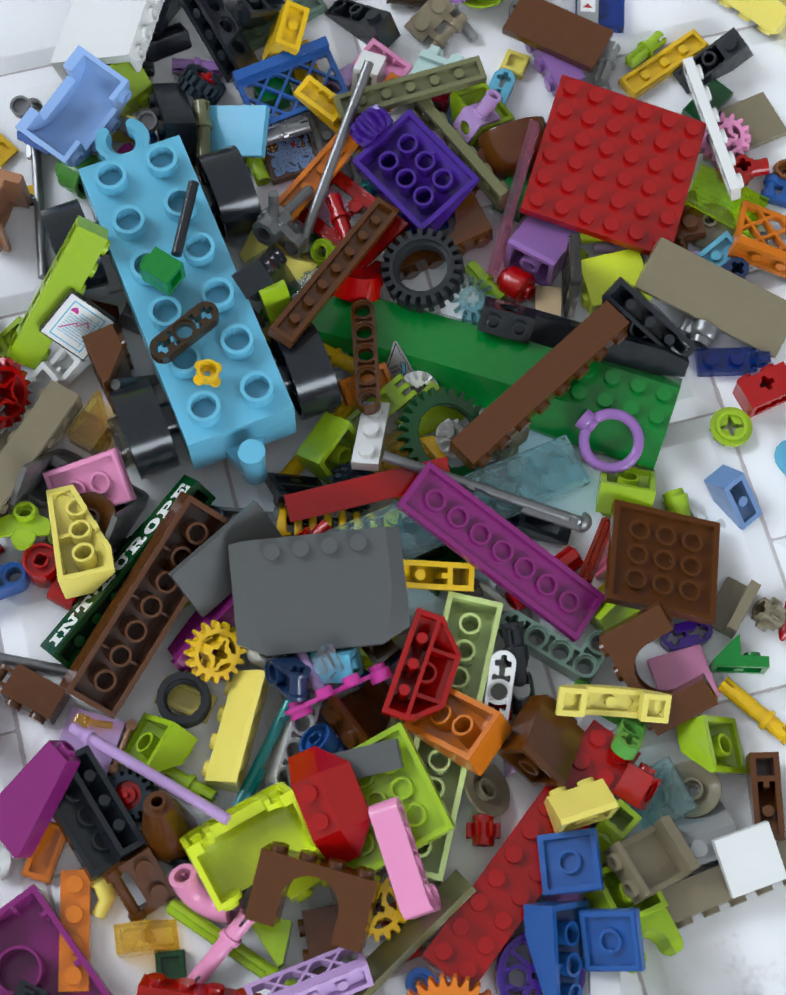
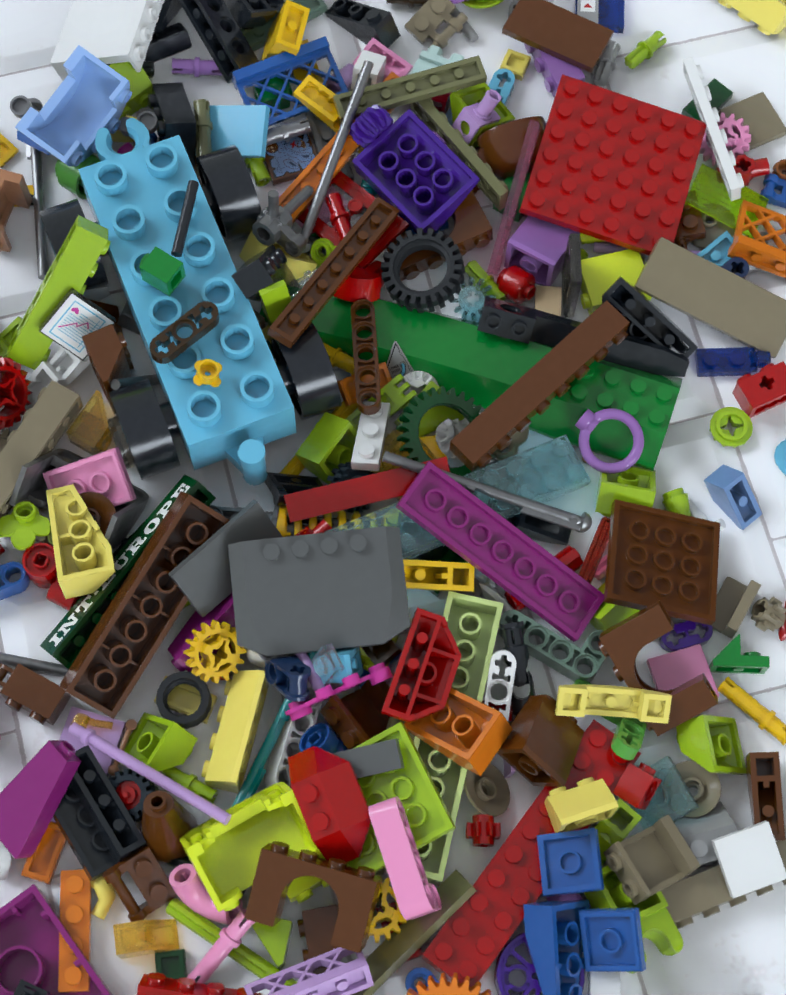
(201, 84): black wheel -> none
(662, 65): yellow tile -> none
(701, 331): flat silver piece -> none
(719, 58): black slope -> none

